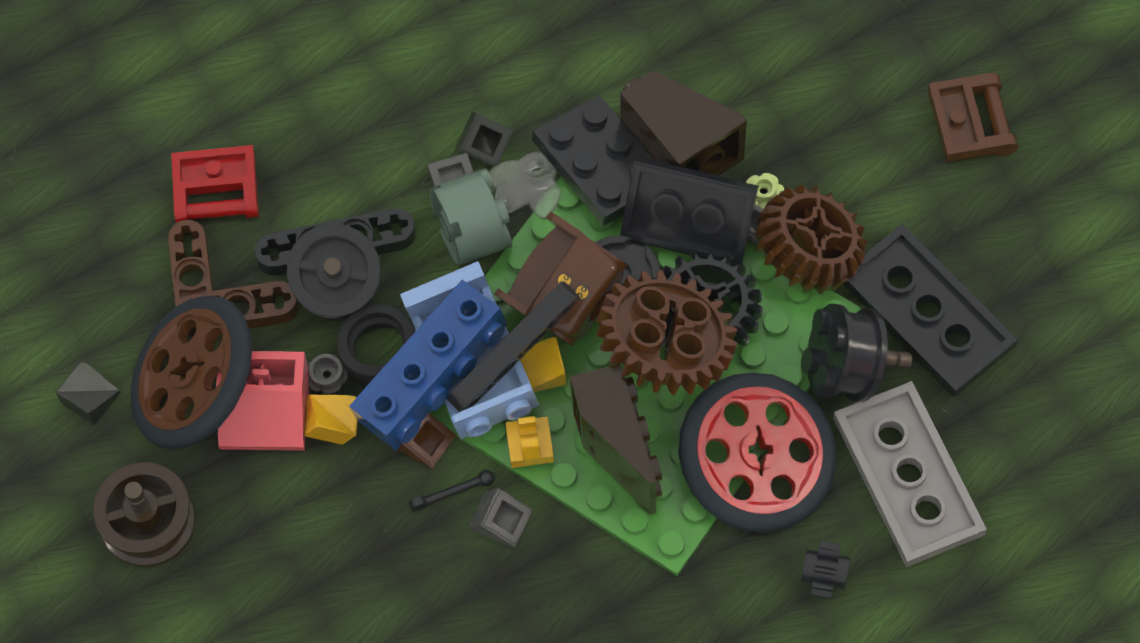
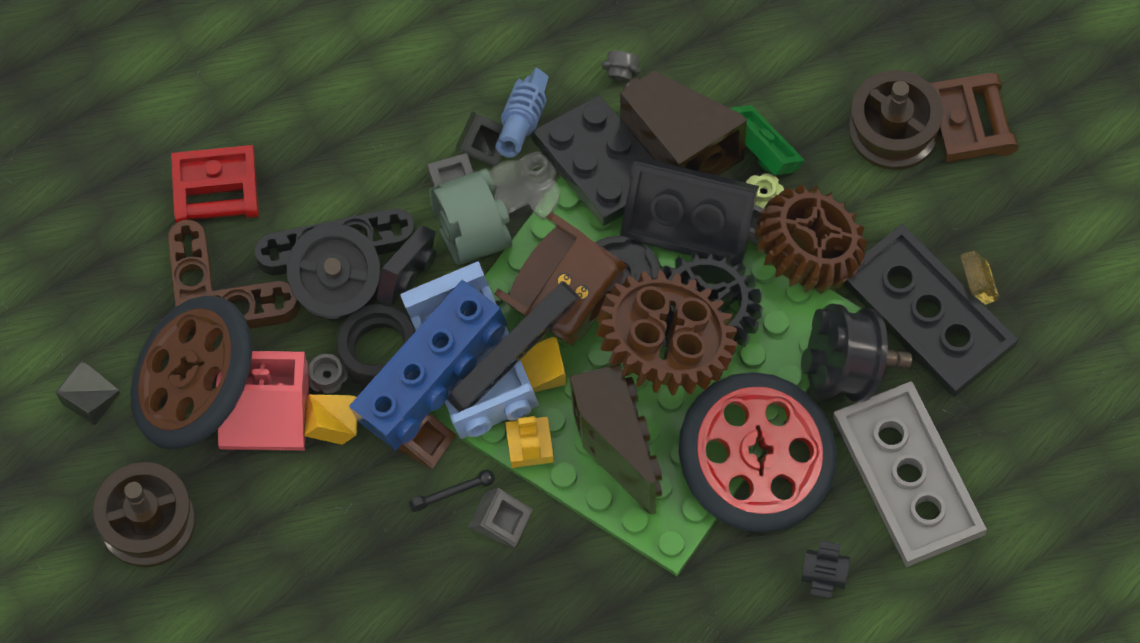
(406, 264): none -> black plate
(522, 112): none -> medium blue hinge
(621, 66): none -> dark grey plate
(772, 150): none -> green plate
(895, 119): none -> dark brown wheel
(979, 277): none -> clear yellow tile

